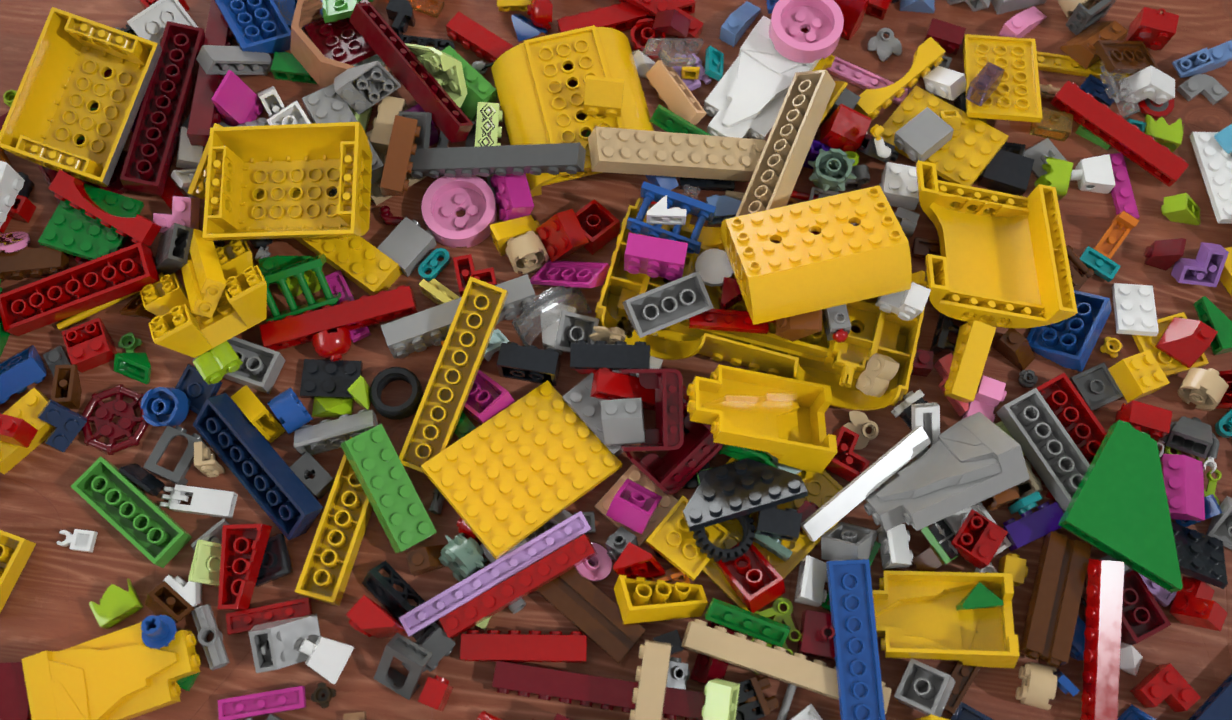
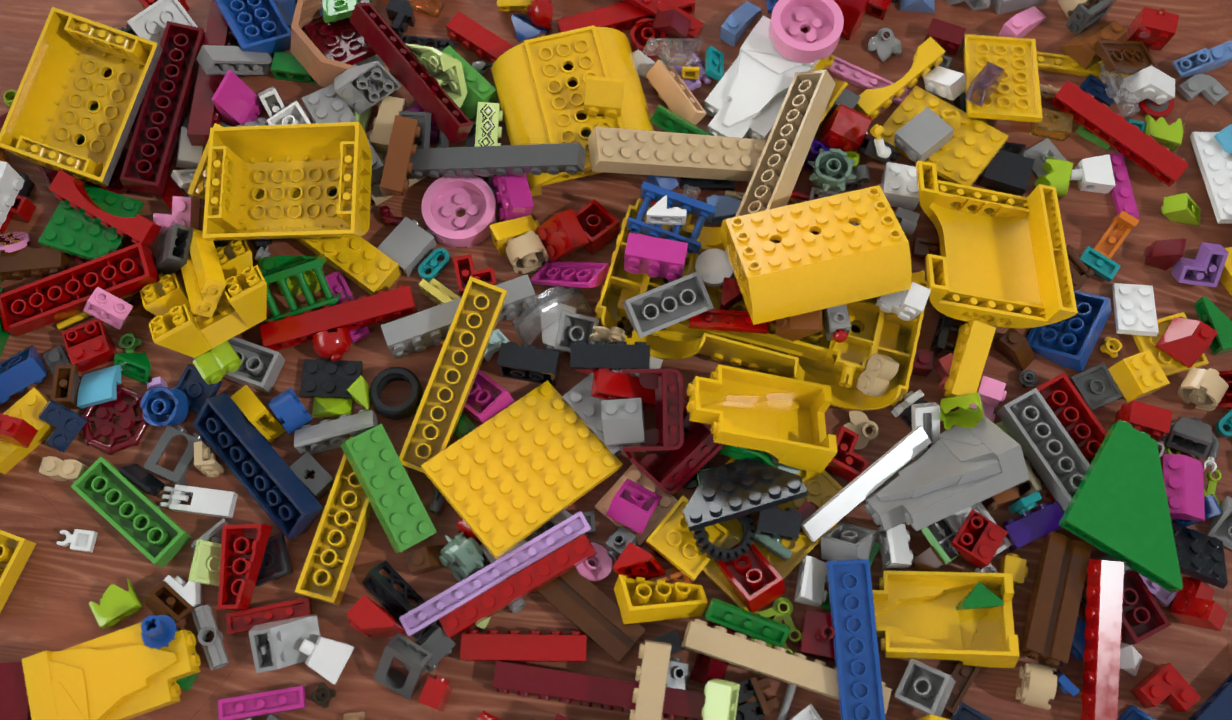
(62, 469): none -> tan brick
(99, 386): none -> medium azure slope
(108, 308): none -> bright pink bracket
(156, 382): none -> lavender tile
(969, 418): none -> lime piece

